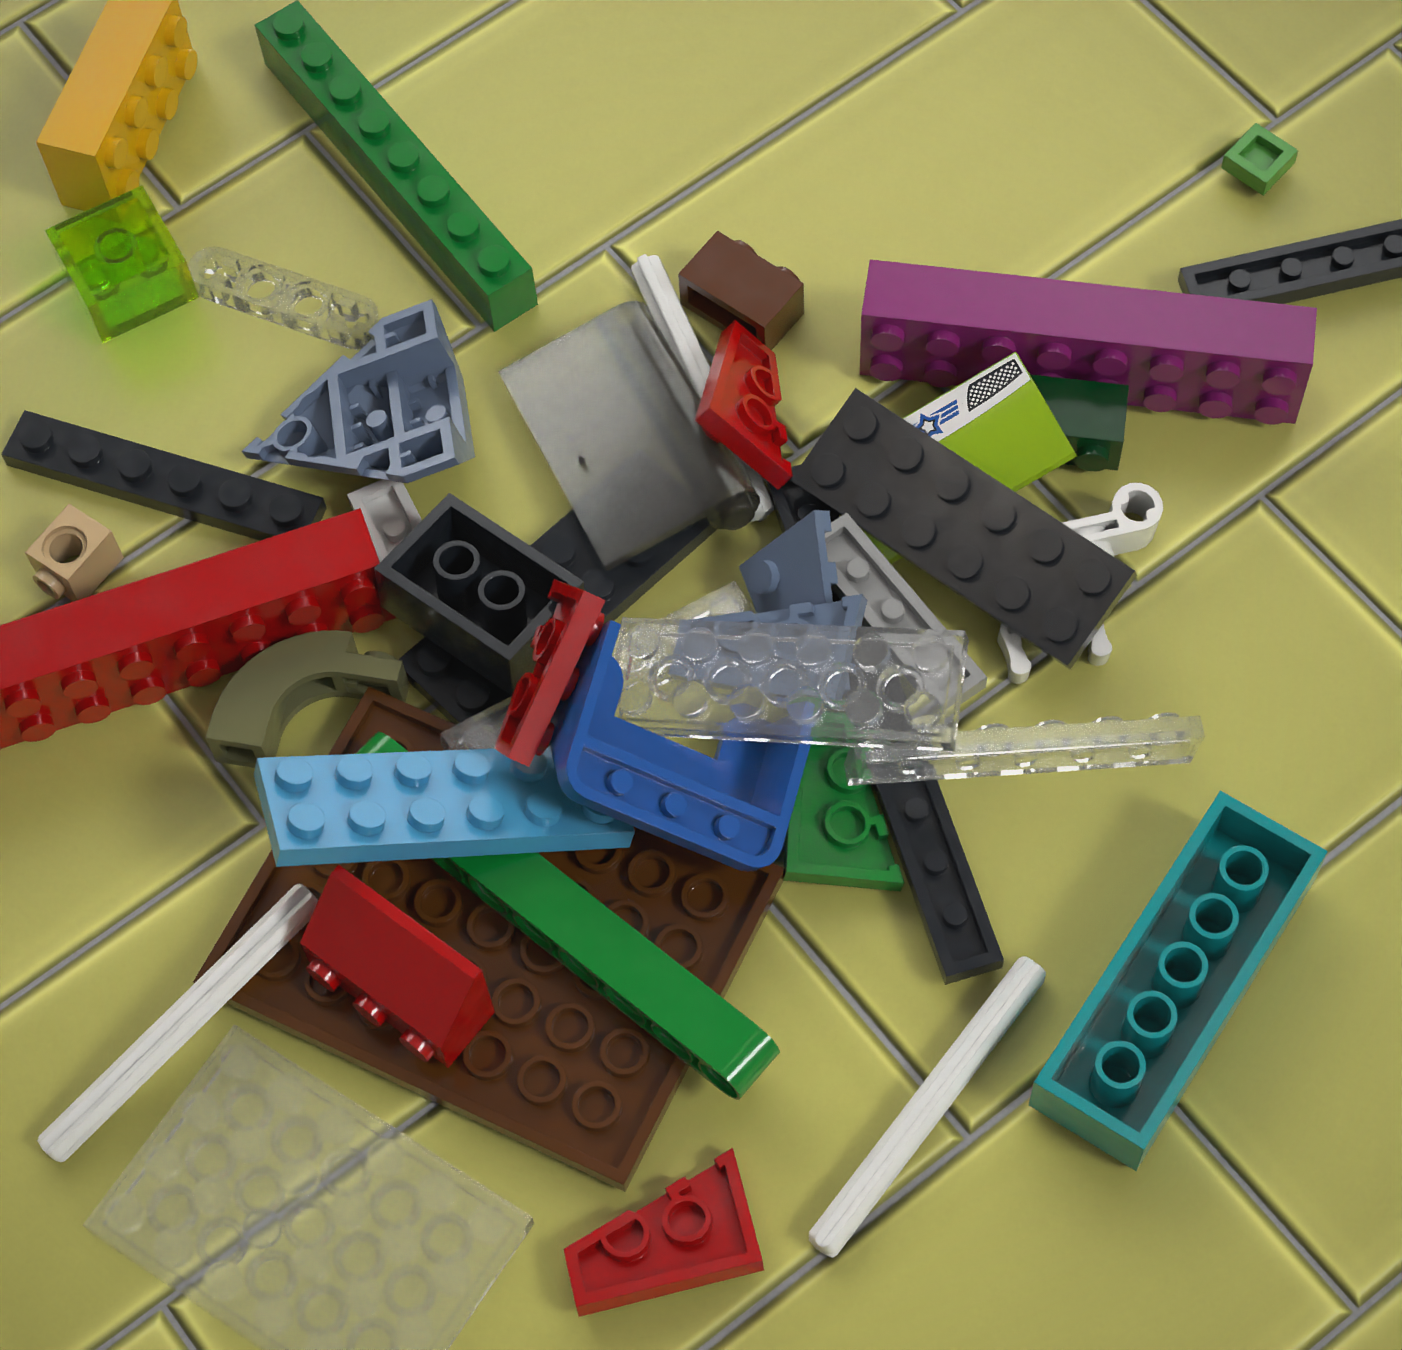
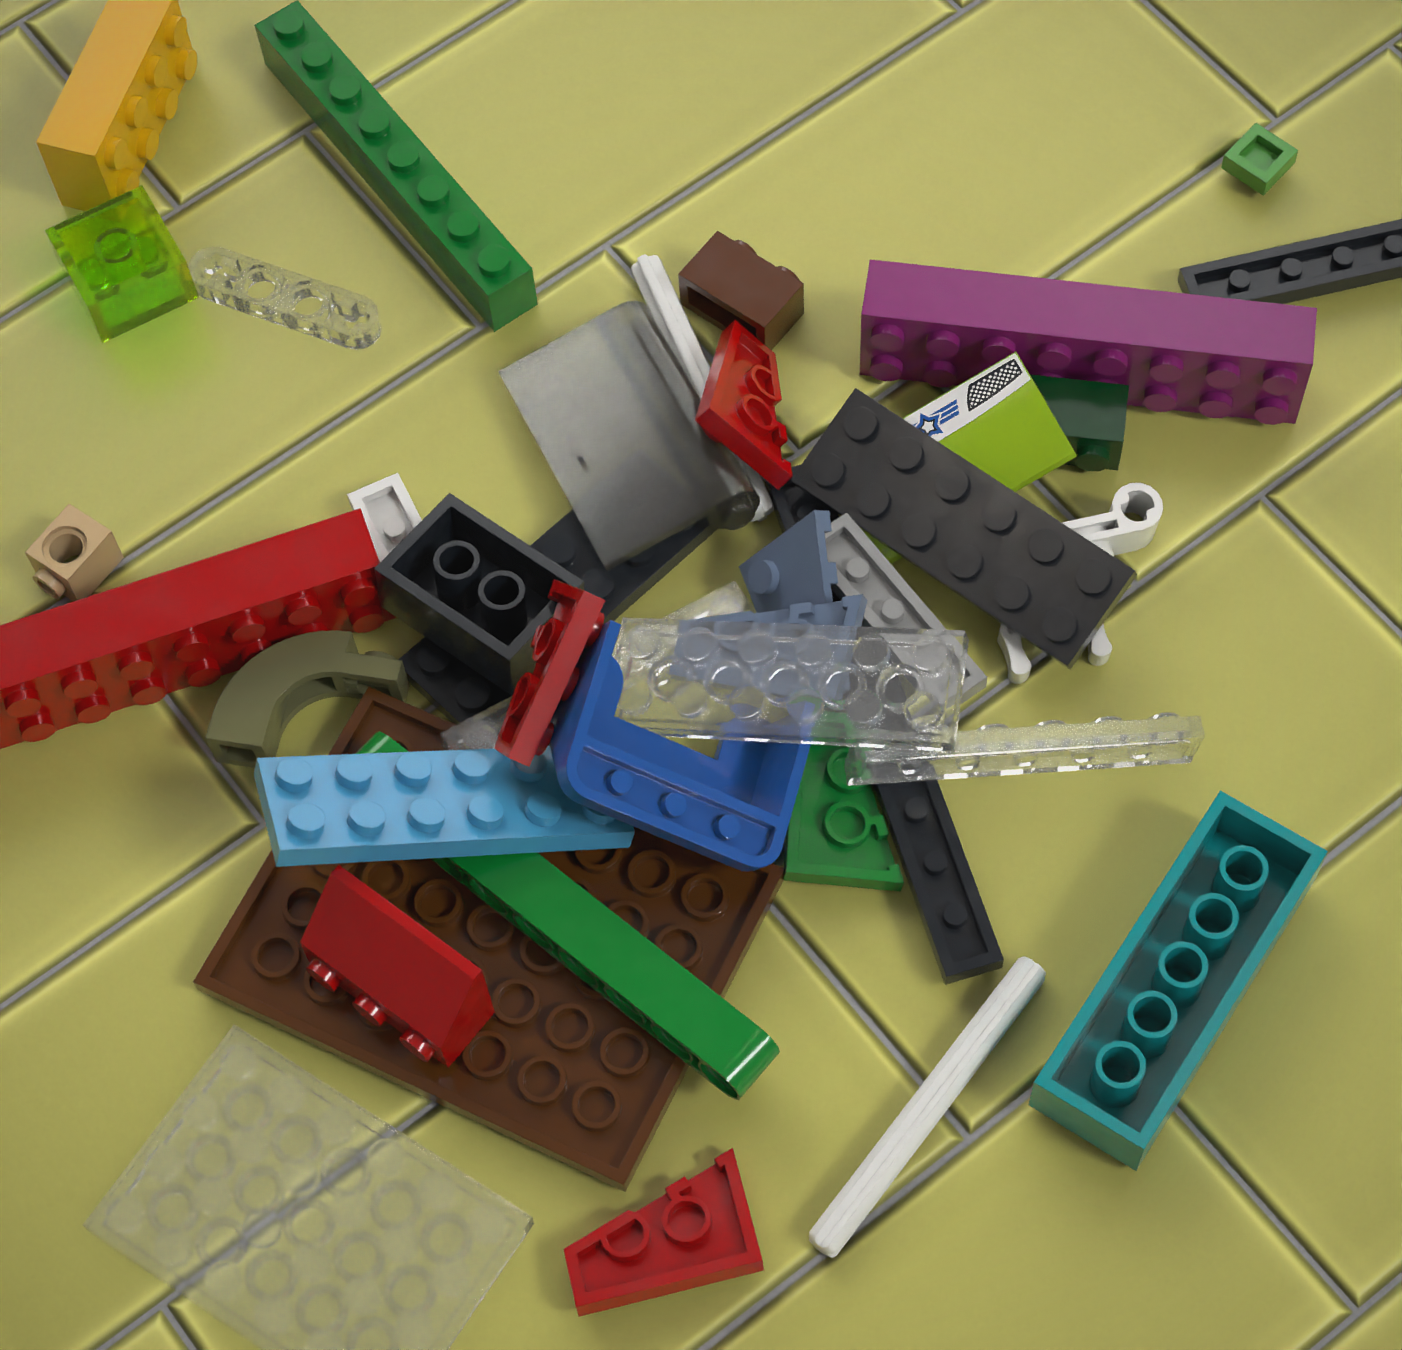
(158, 479): black plate -> none
(178, 1024): white axle -> none
(385, 411): sand blue wedge -> none

